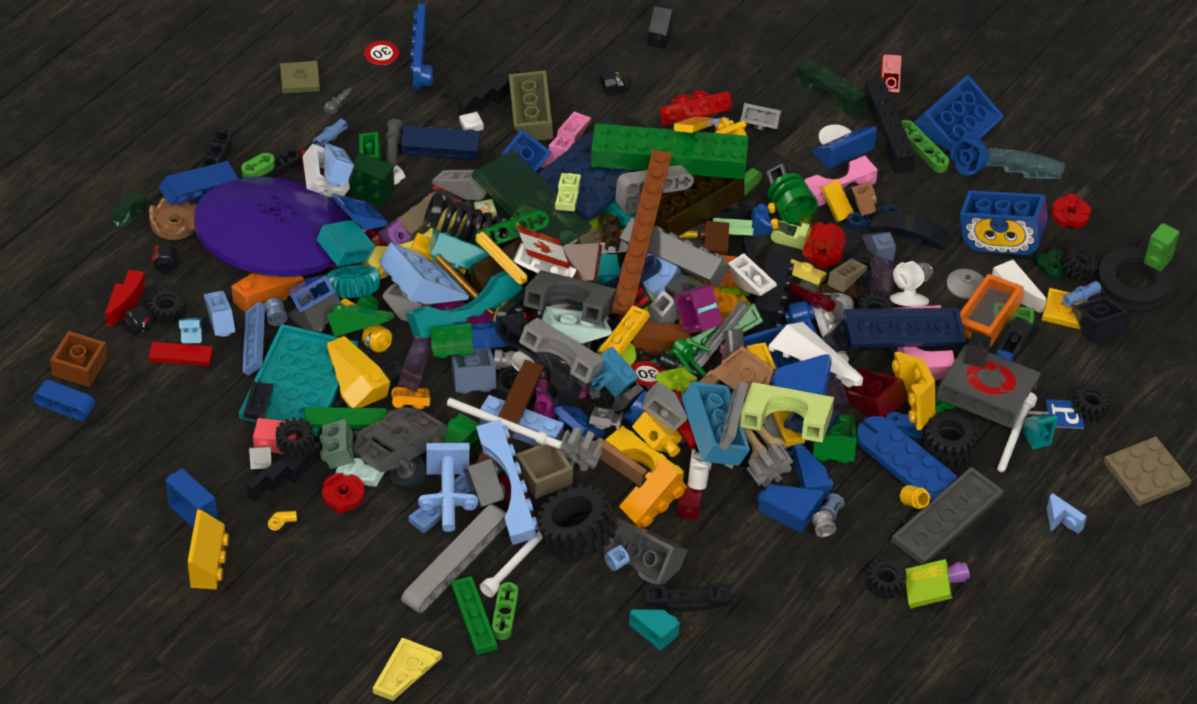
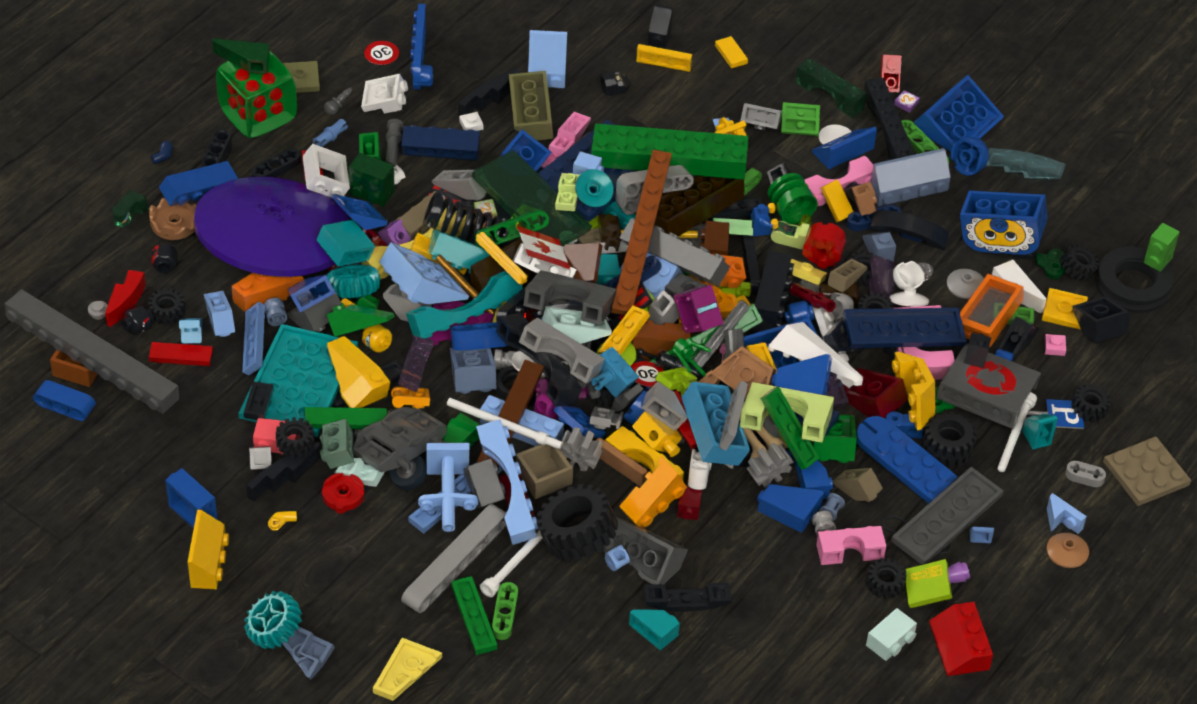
(92, 351): none -> dark grey brick
(97, 309): none -> light grey plate
(165, 152): none -> dark blue arm
(246, 55): none -> dark green slope
(257, 100): none -> green piece
(258, 165): bright green beam -> none
(277, 624): none -> teal gear
(308, 651): none -> sand blue slope
(337, 165): light blue slope -> none
(384, 94): none -> white plate
(451, 340): green bracket -> none
(548, 54): none -> light blue slope
(586, 162): none -> light blue brick
(597, 180): none -> teal dish
(664, 57): none -> yellow tile
(693, 105): red bracket -> none
(693, 124): yellow tile -> none
(731, 52): none -> yellow tile
(750, 276): white slope -> none
(789, 427): none -> green plate
(800, 119): none -> bright green slope
(859, 484): none -> dark tan slope
(866, 540): none -> bright pink arch
(891, 634): none -> light aqua brick
(906, 101): none -> tile
(910, 177): none -> slope
(914, 496): yellow brick -> none
(961, 640): none -> red slope
(981, 534): none -> medium blue slope
(1055, 344): none -> bright pink plate
(1066, 556): none -> medium nougat dish
(1071, 203): red plate -> none
(1081, 294): medium blue pin -> none
(1085, 474): none -> light grey beam

